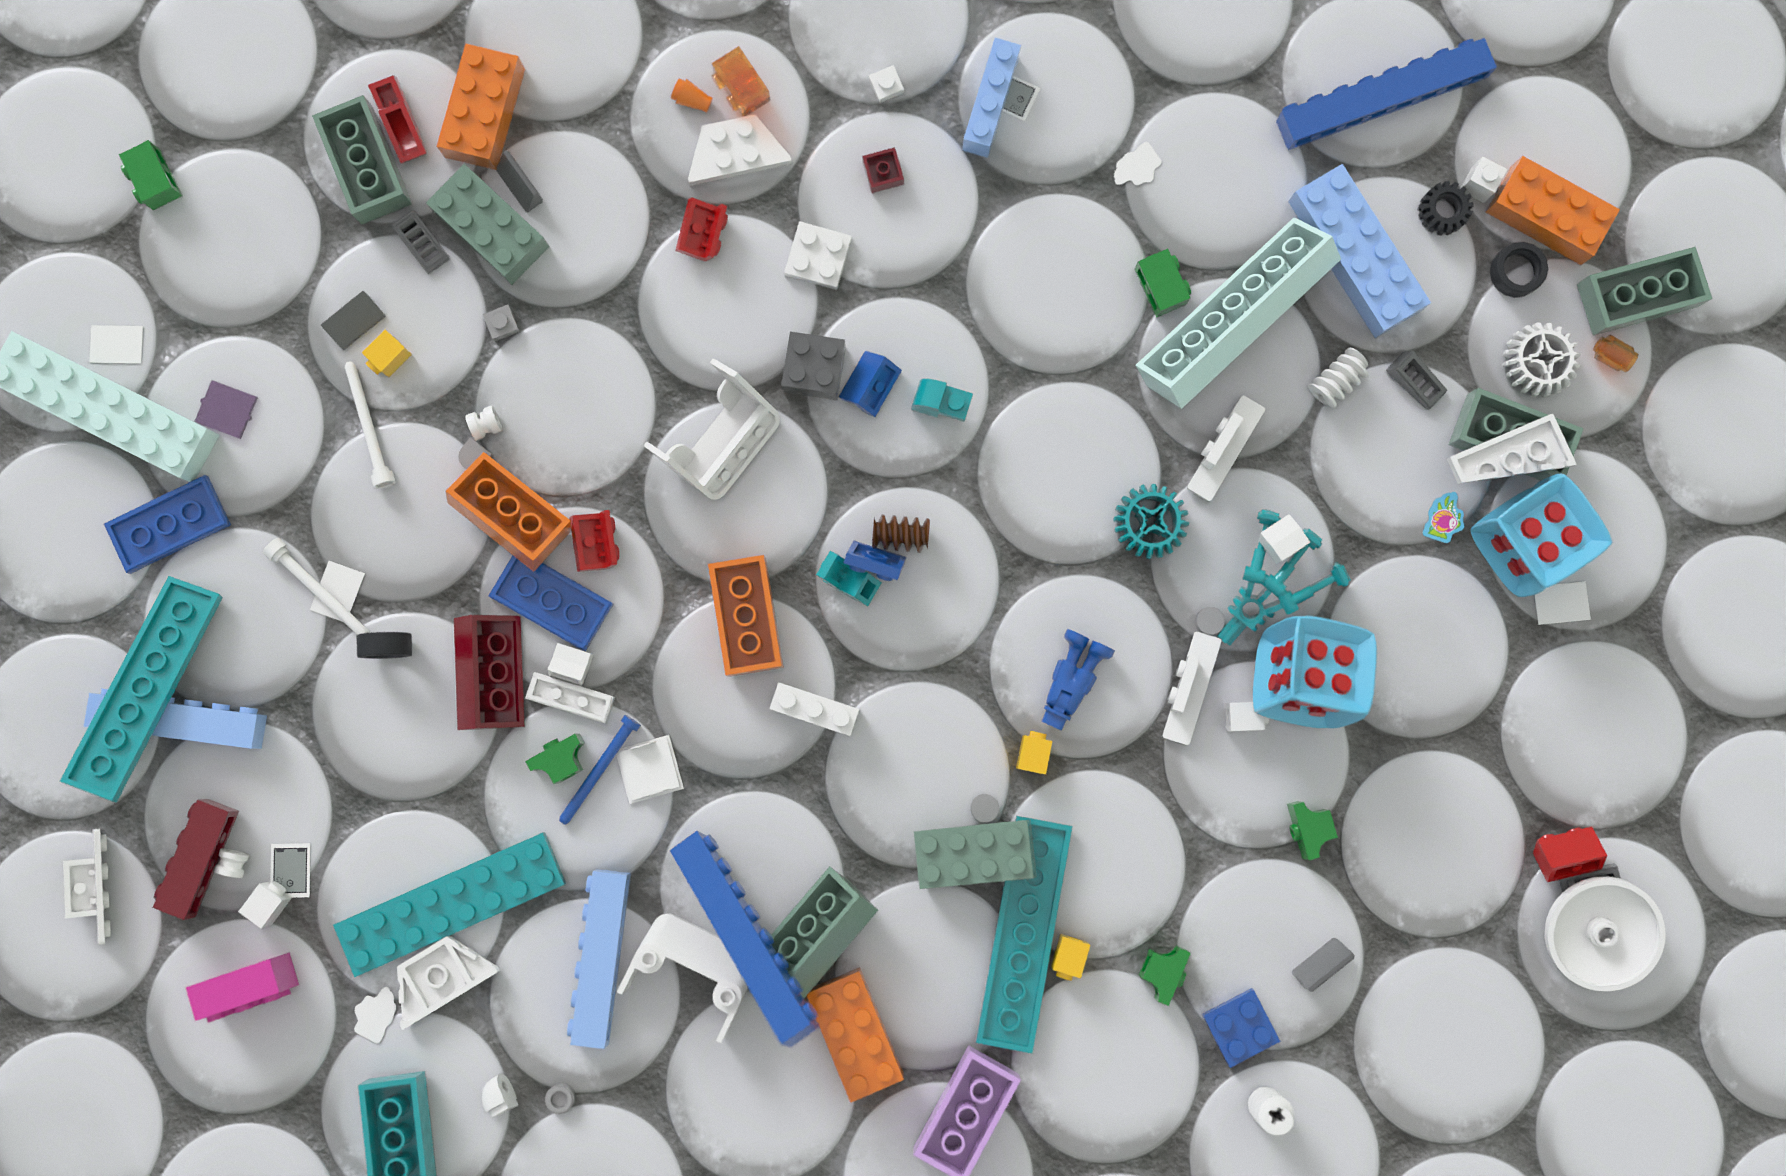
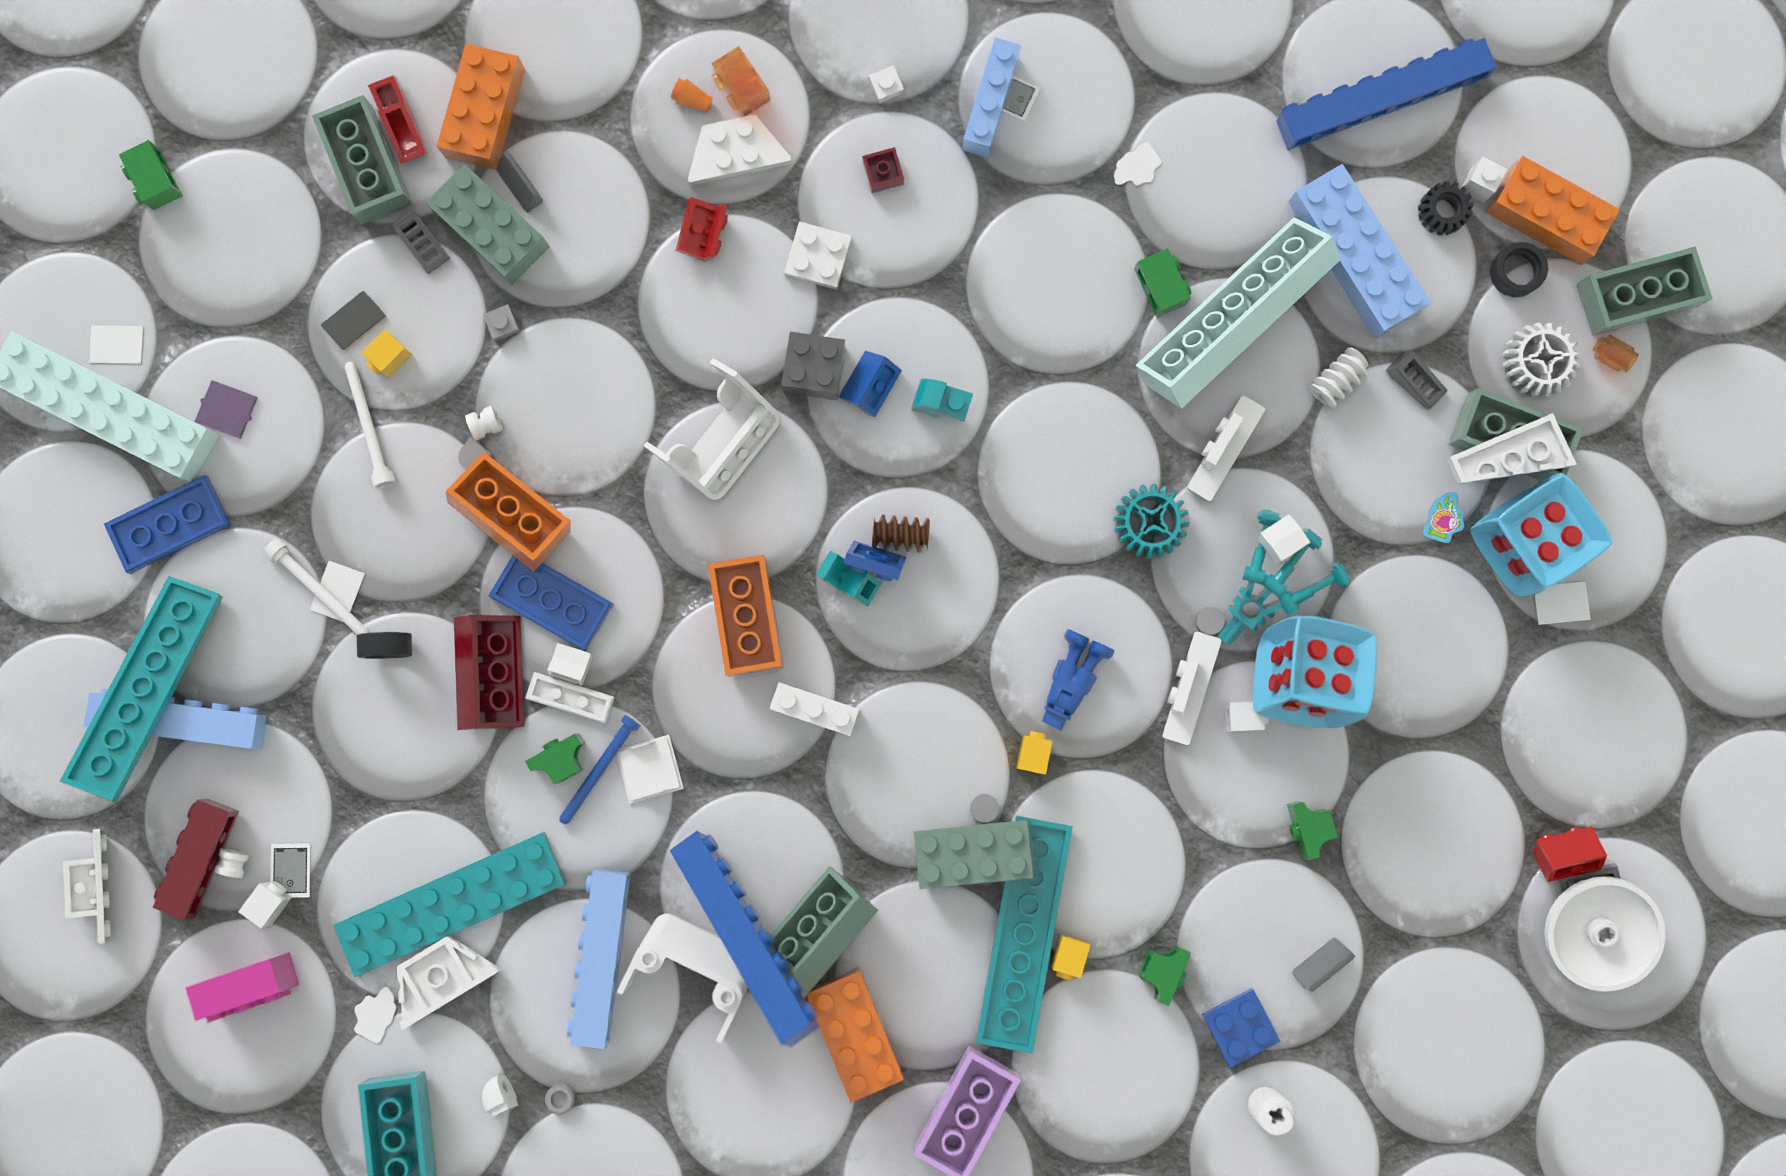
(594, 541): red bracket -> none

